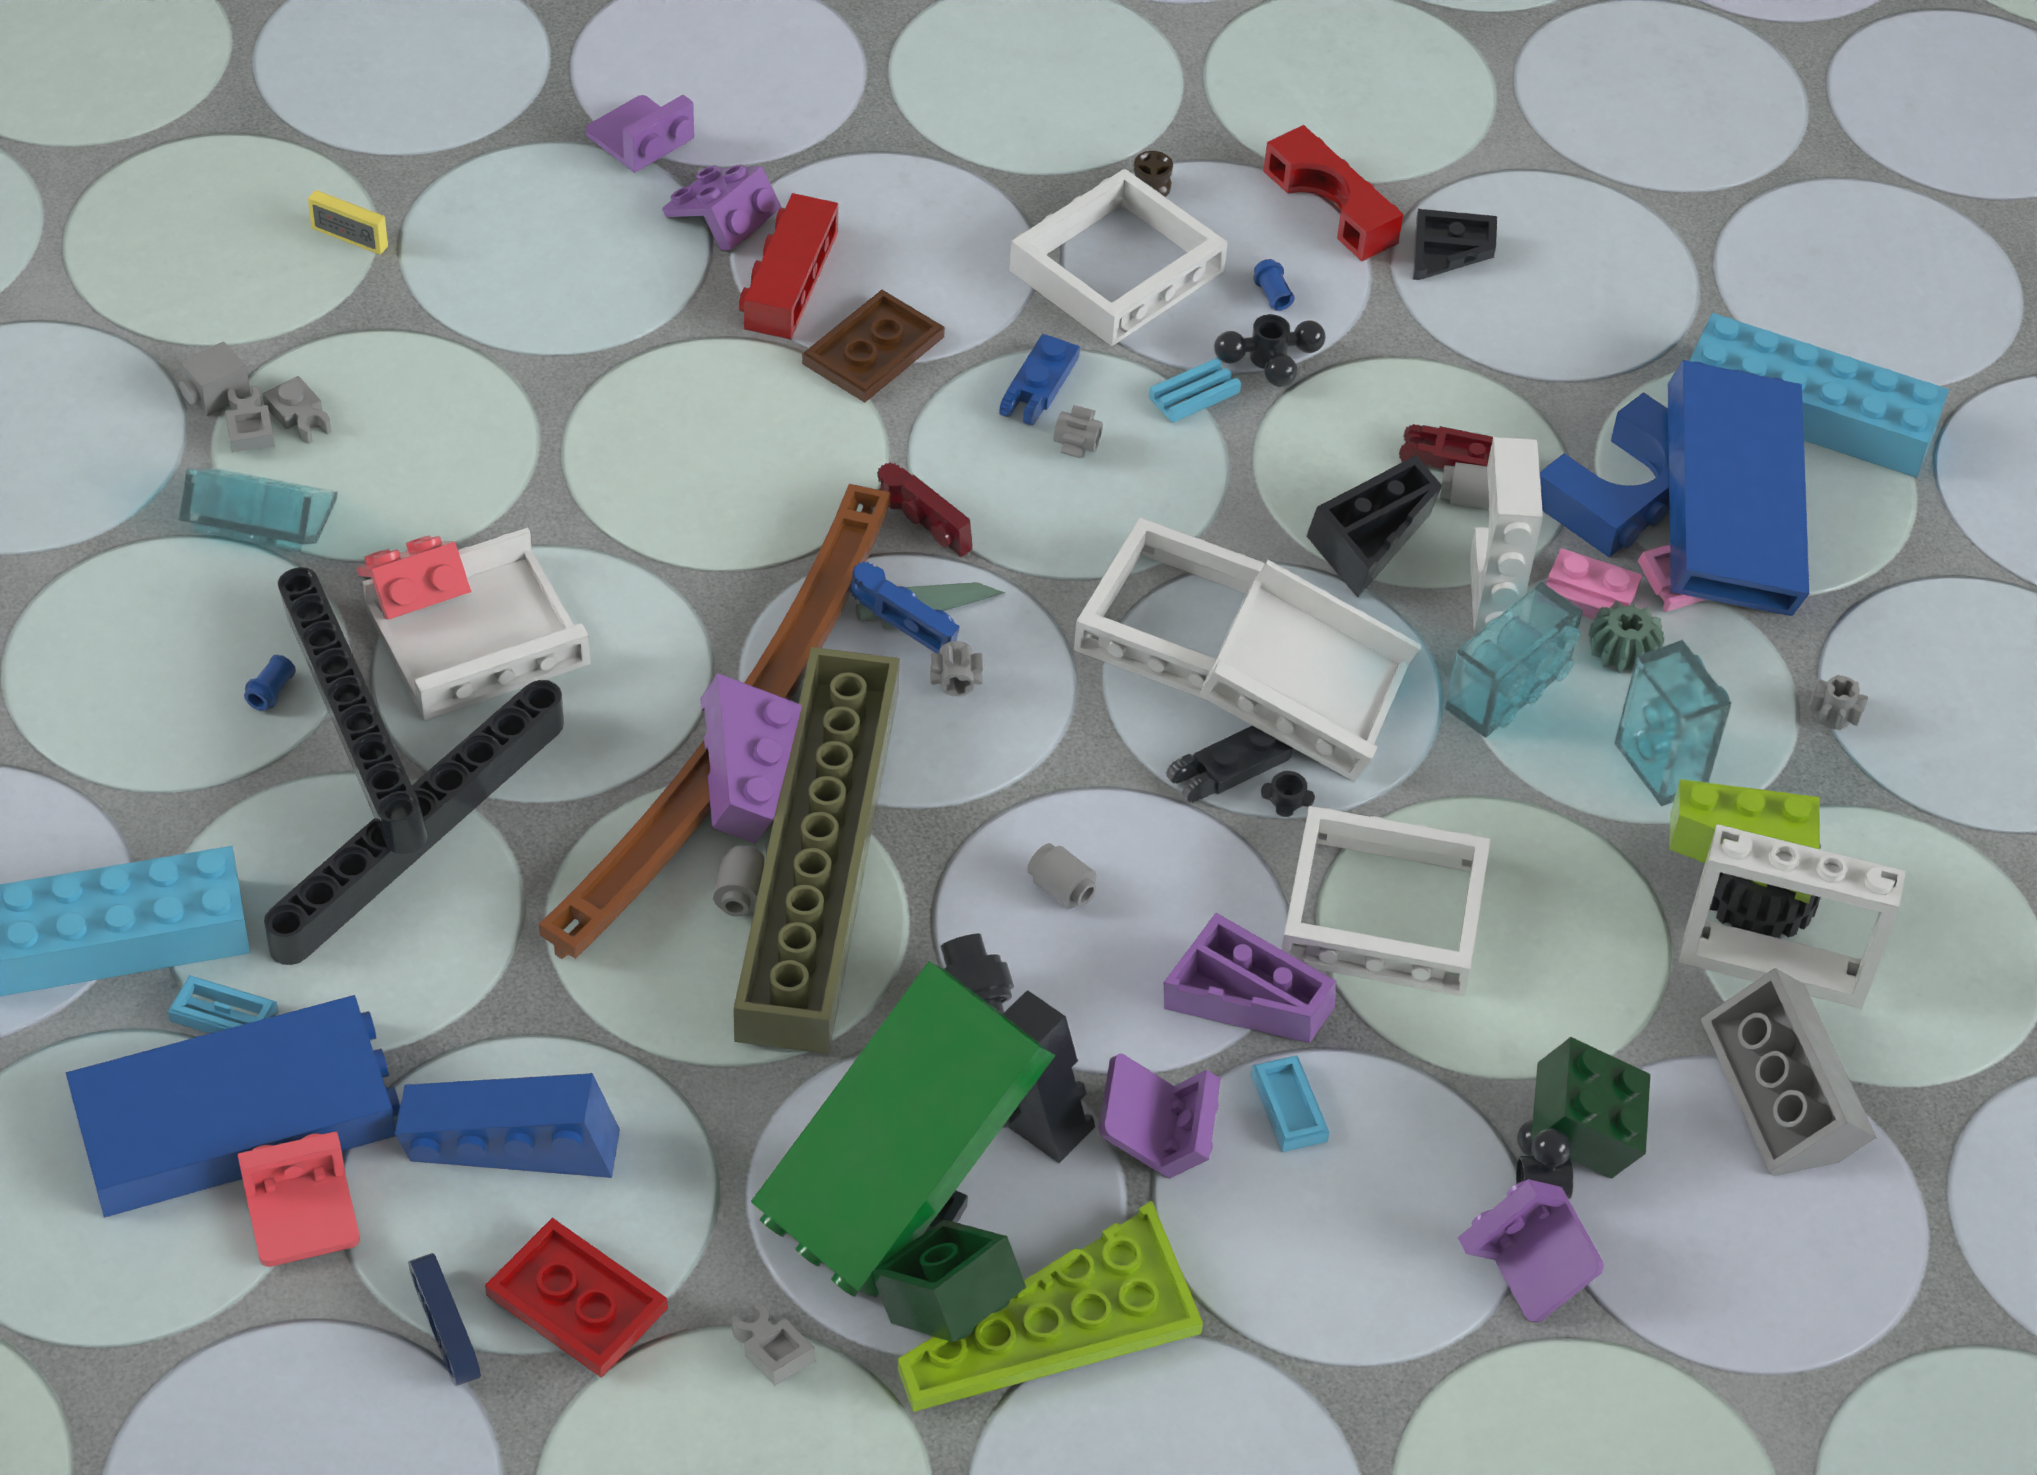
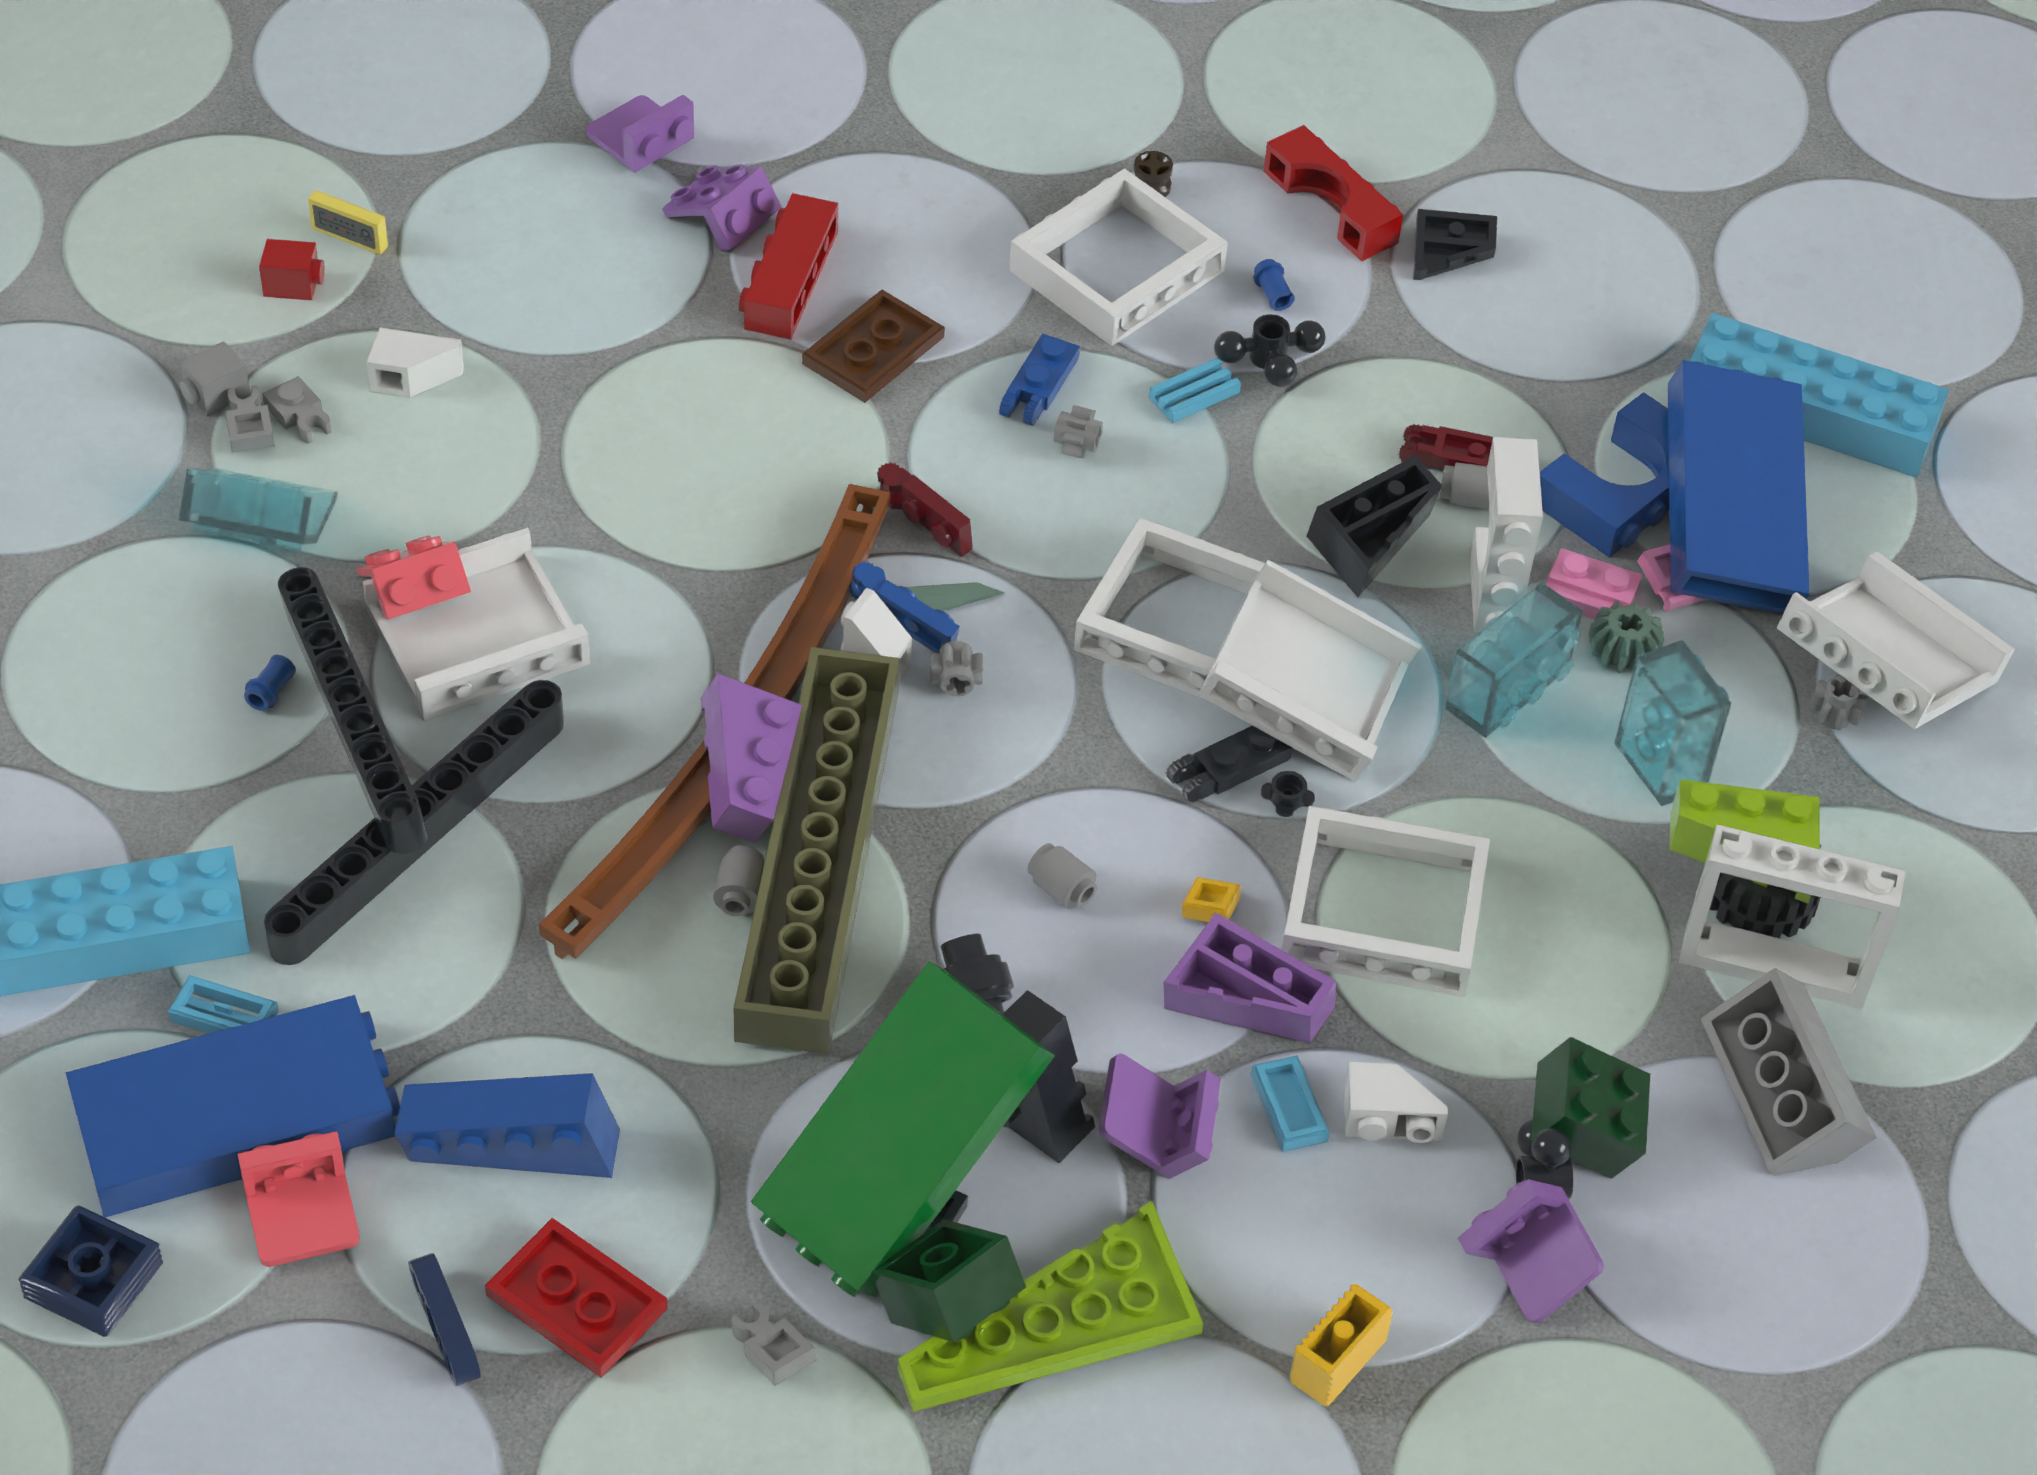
(116, 1265): none -> dark blue brick
(290, 269): none -> red brick
(412, 362): none -> white slope
(875, 630): none -> white slope
(1211, 897): none -> yellow tile
(1340, 1345): none -> yellow brick
(1390, 1104): none -> white slope
(1898, 642): none -> white panel

